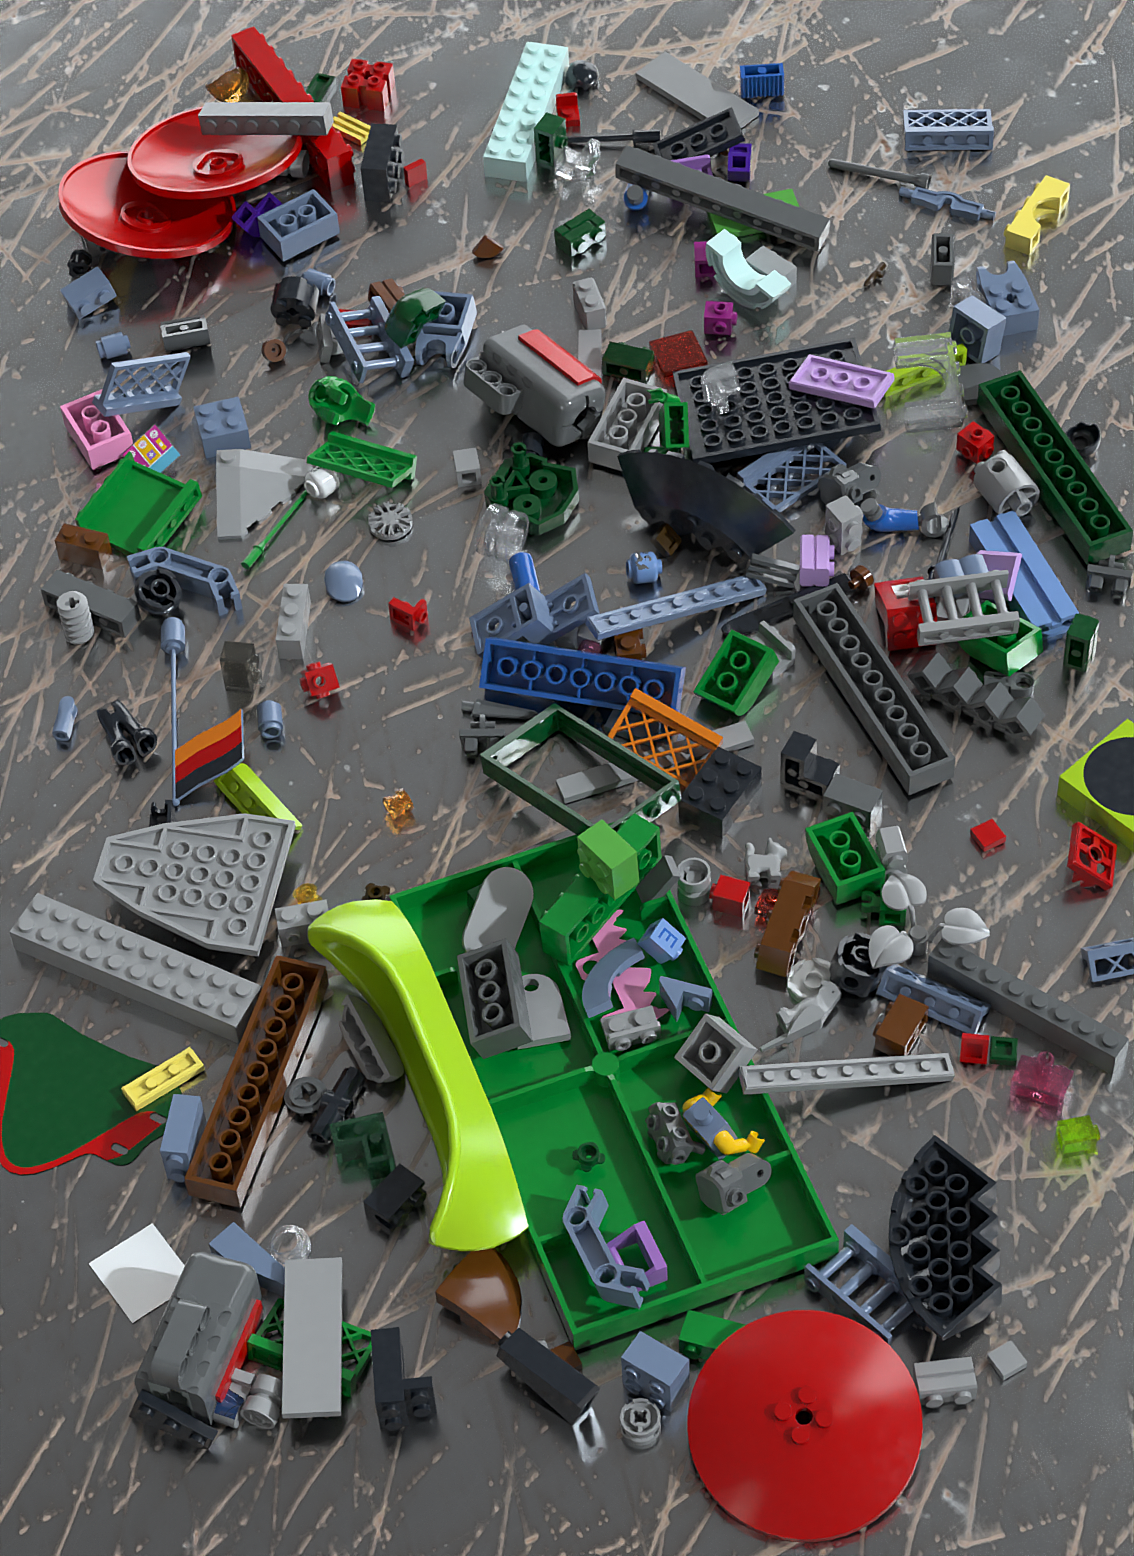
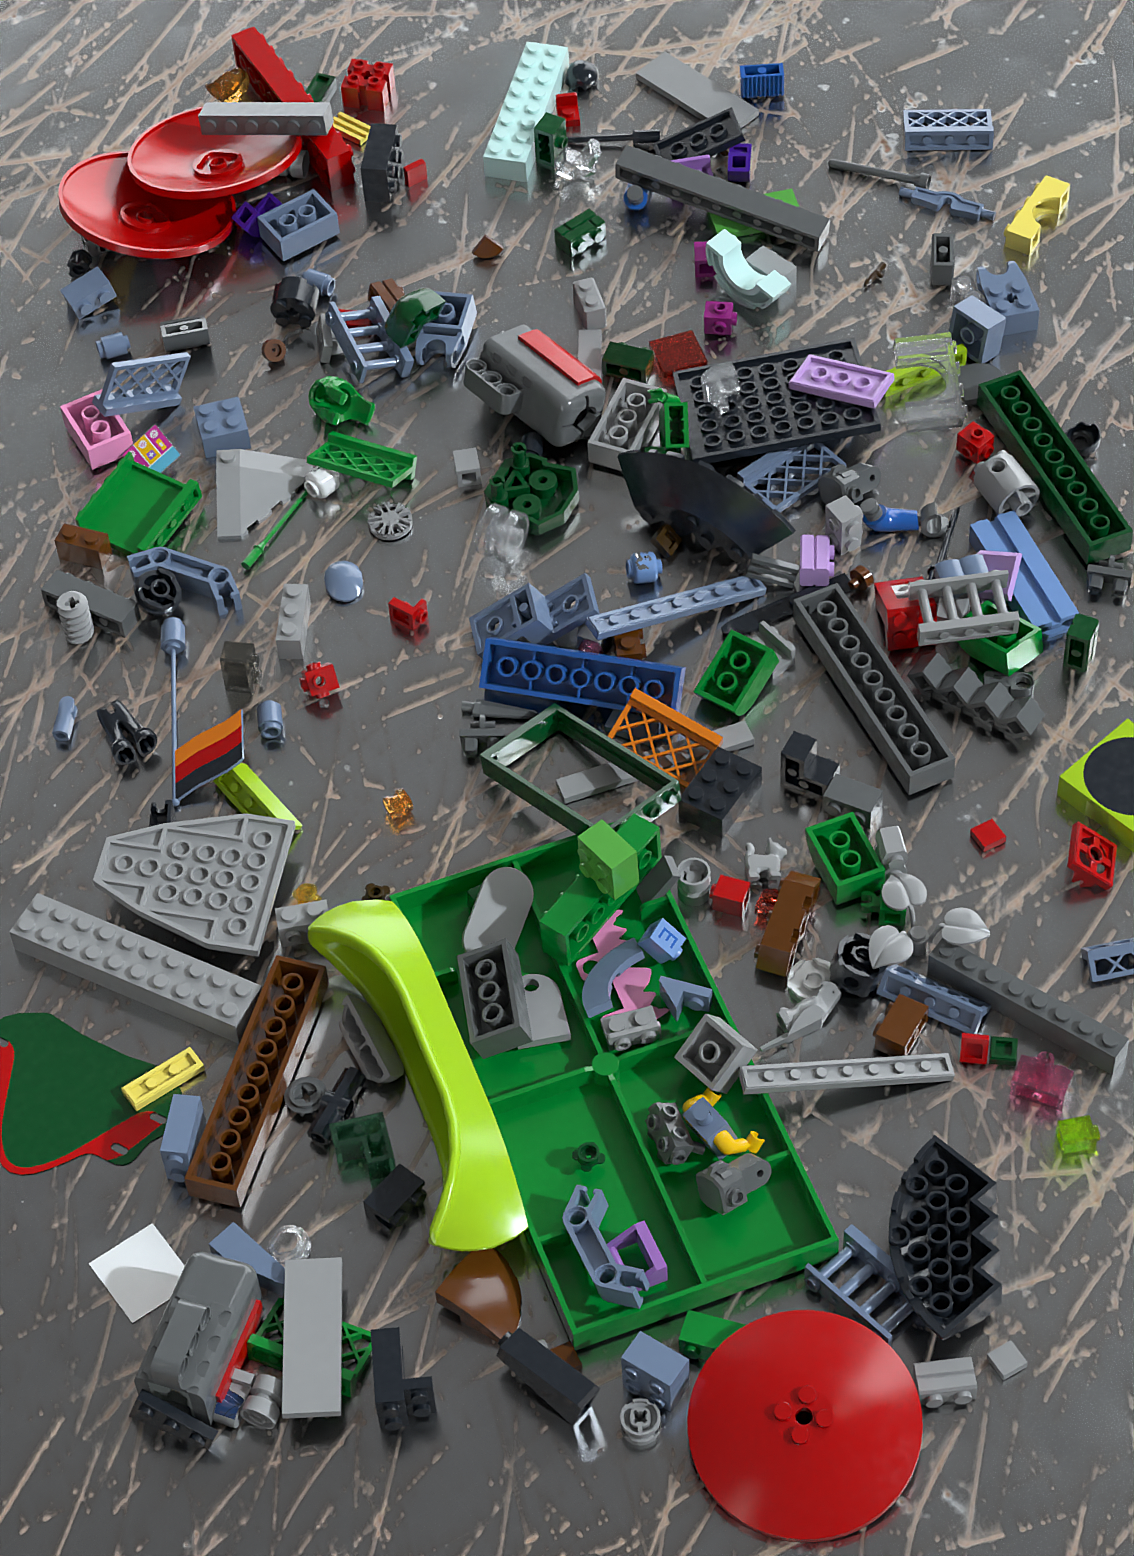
(523, 570): blue brick -> none

